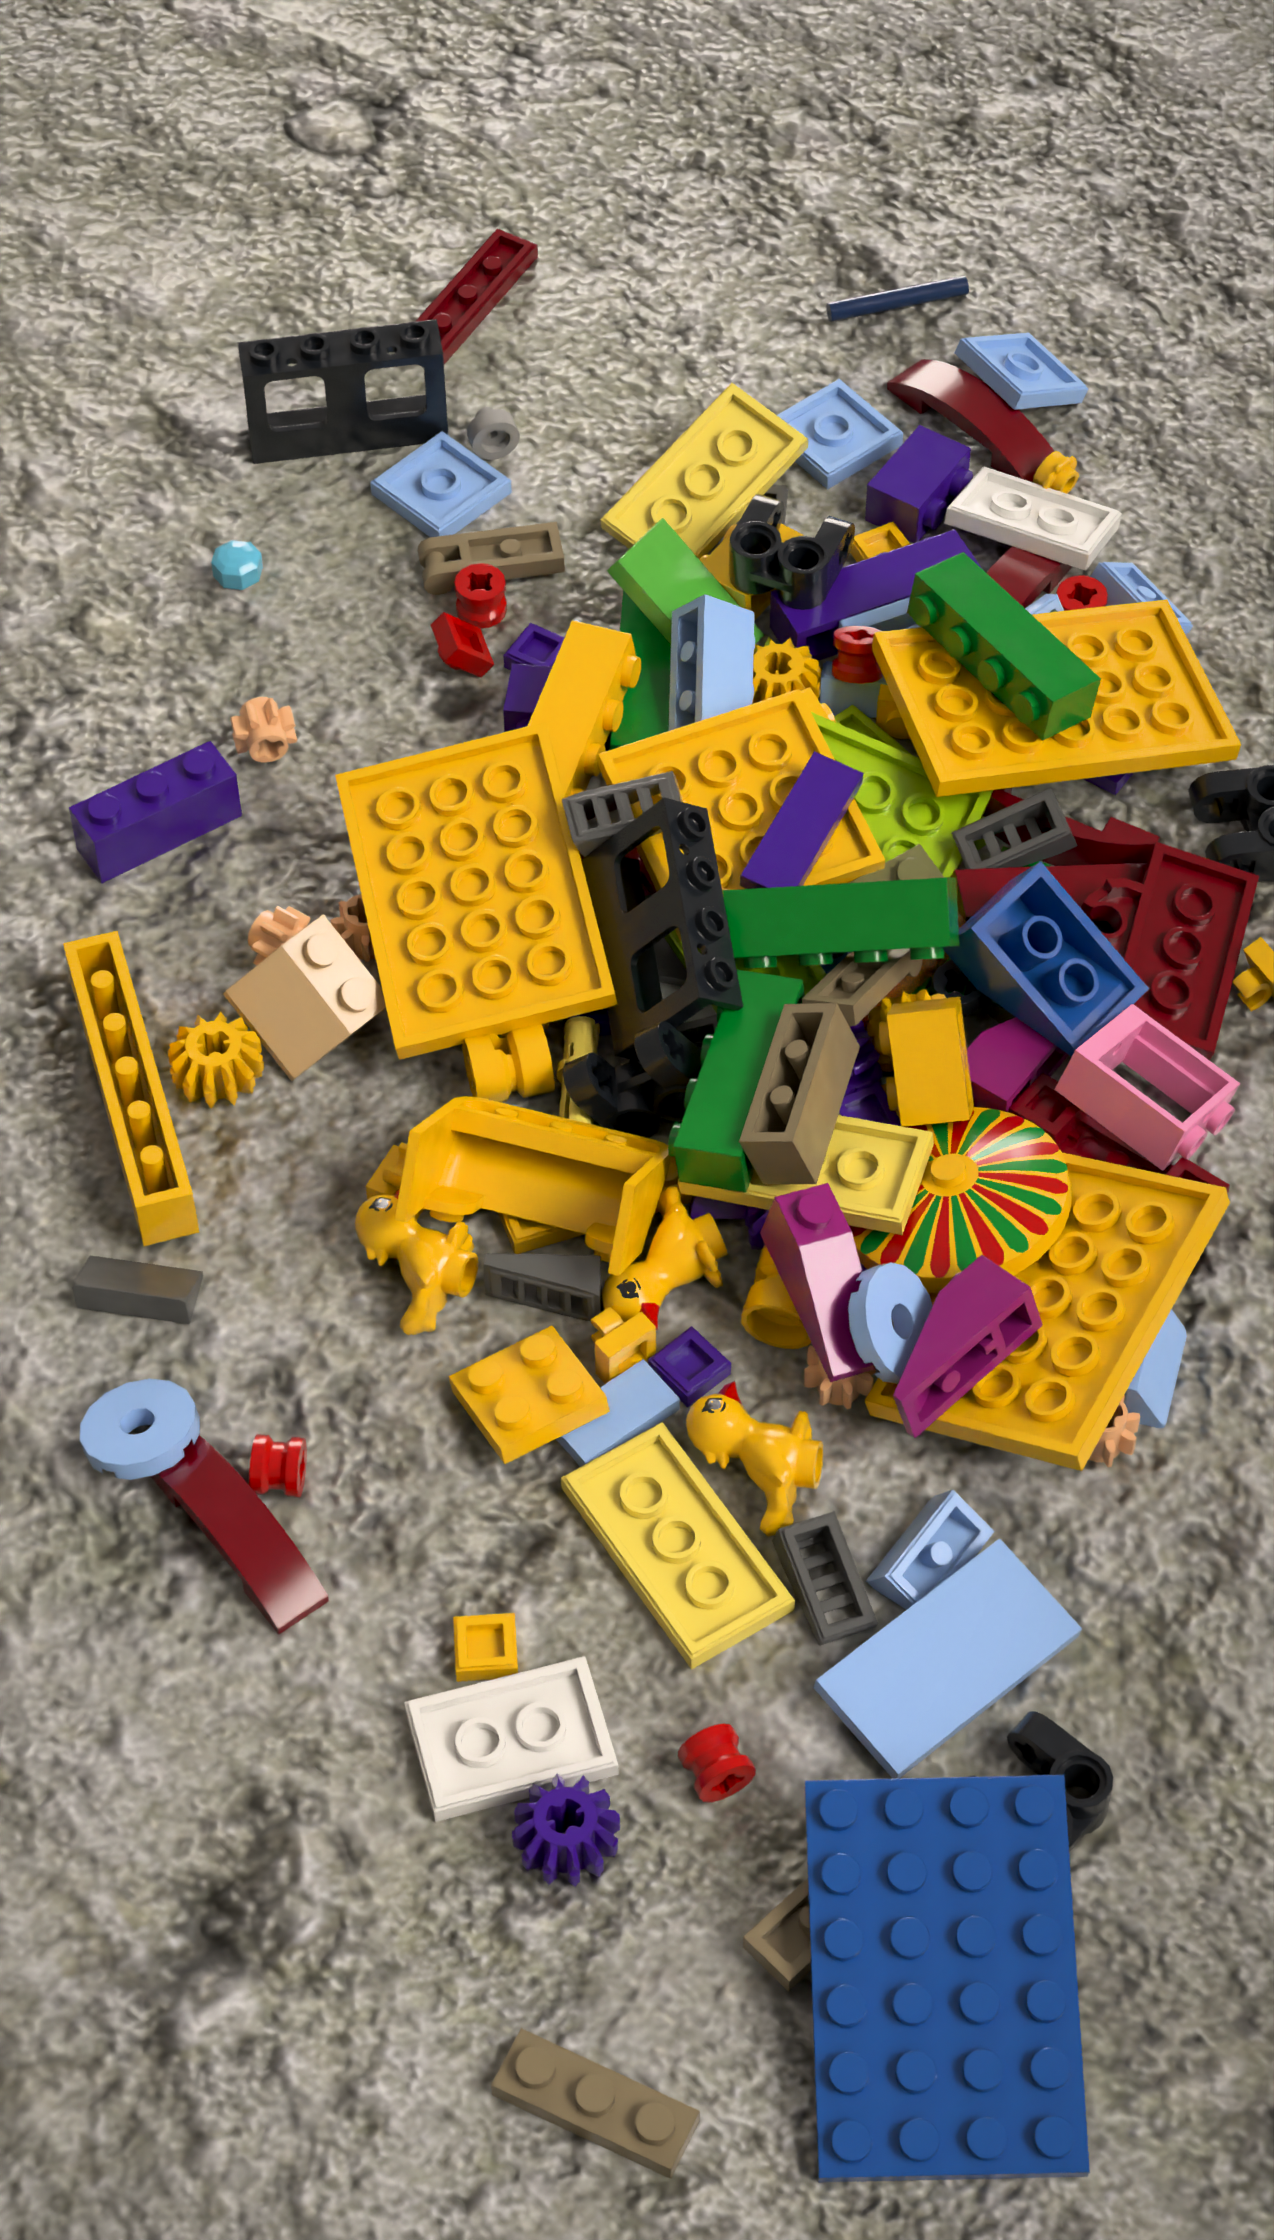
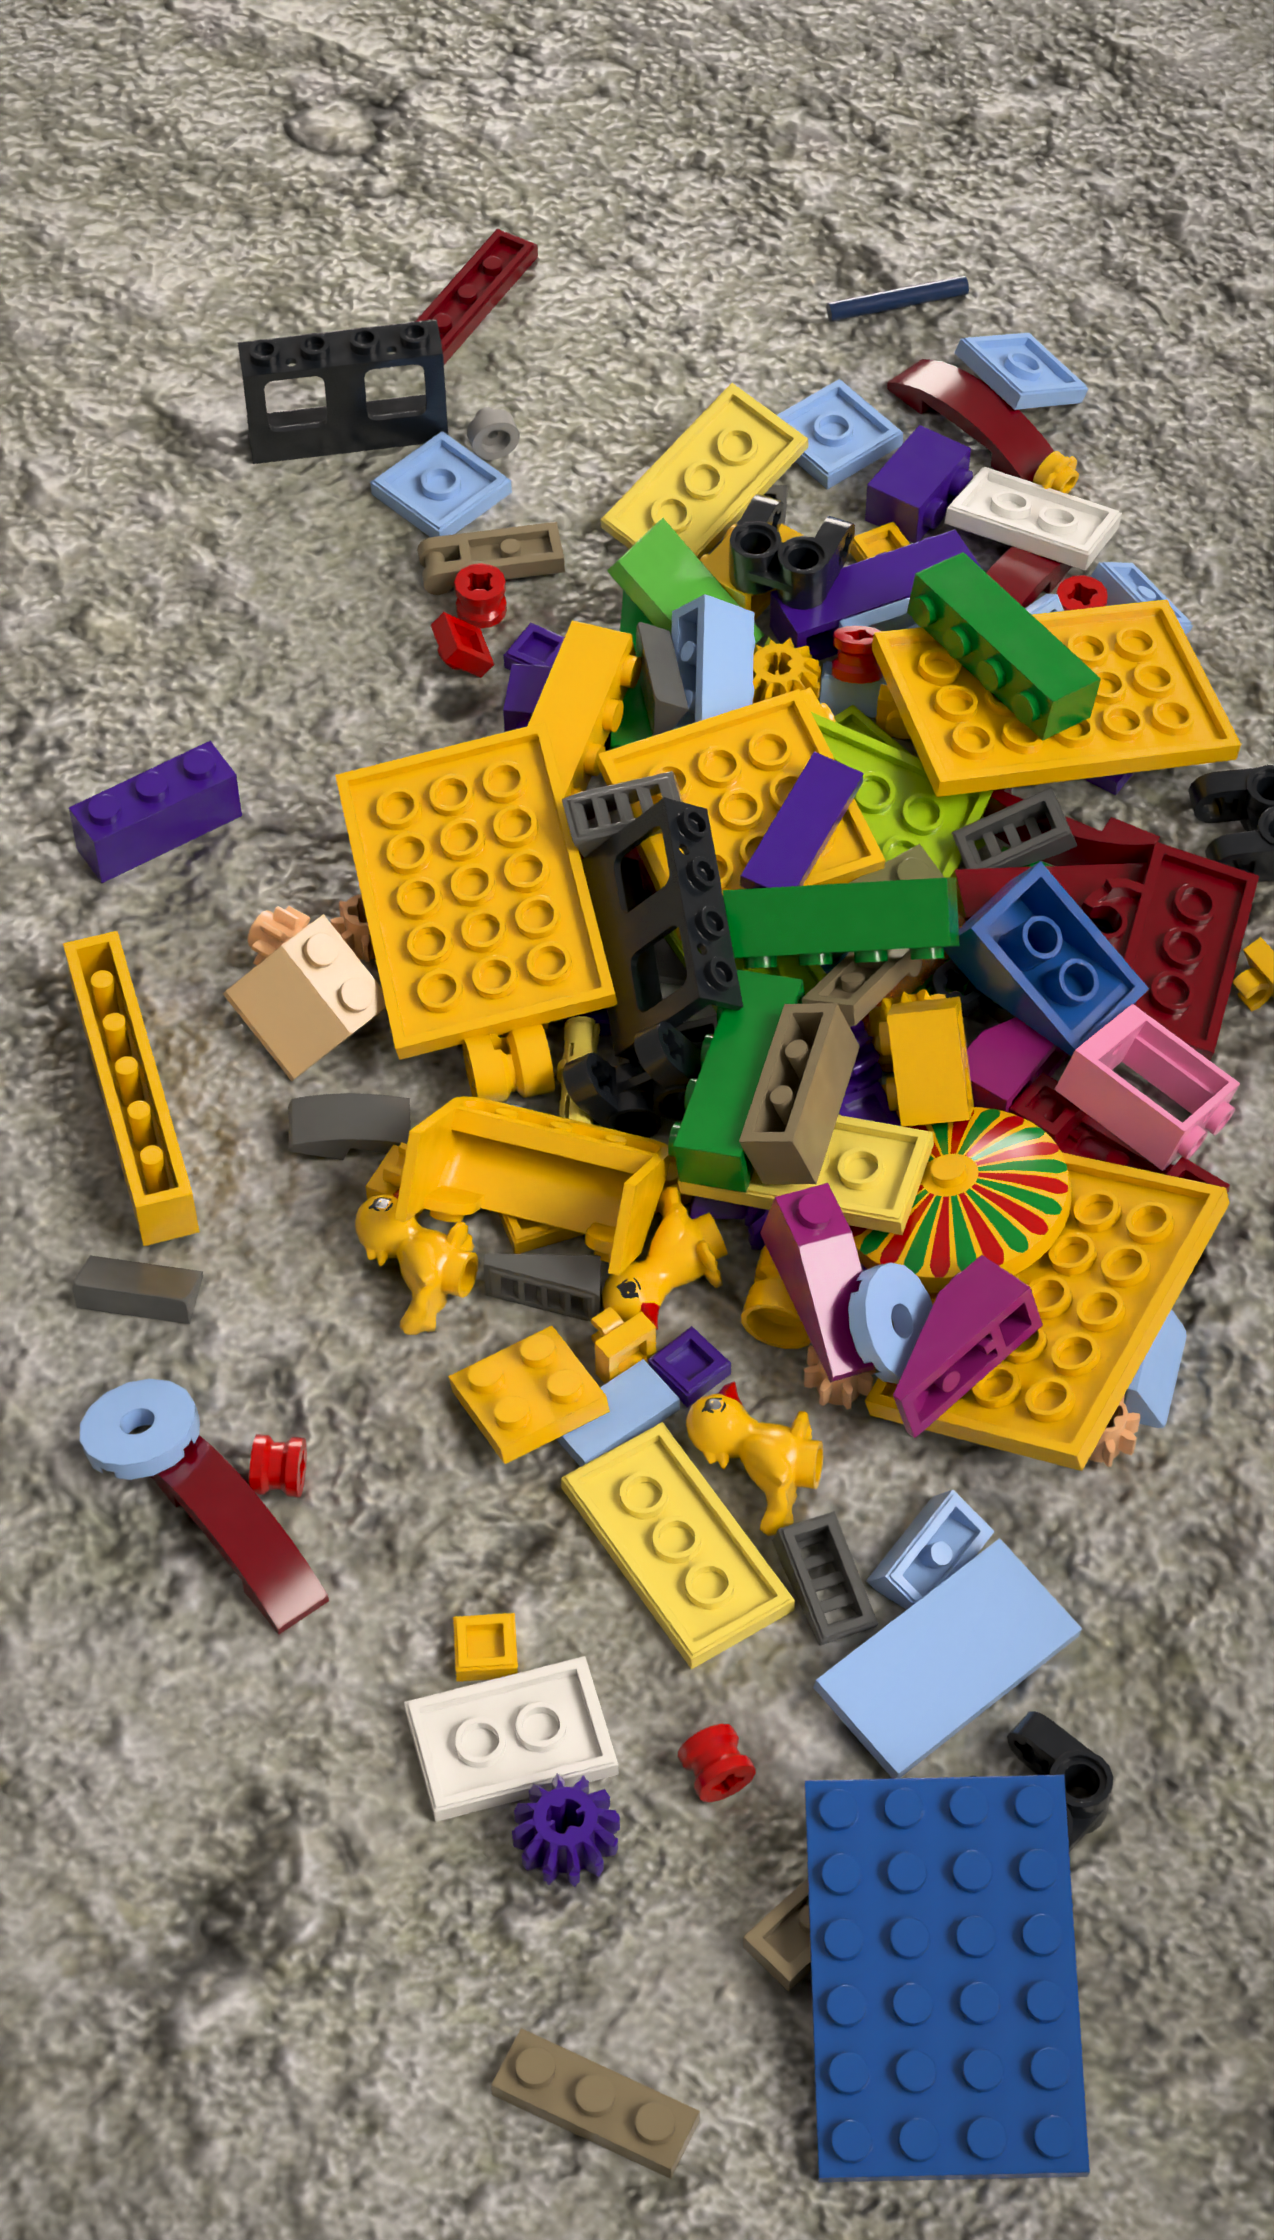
(215, 1060): yellow gear -> none
(237, 564): medium azure tile -> none
(263, 729): light nougat gear -> none
(336, 1122): none -> dark grey slope
(660, 678): none -> dark grey slope

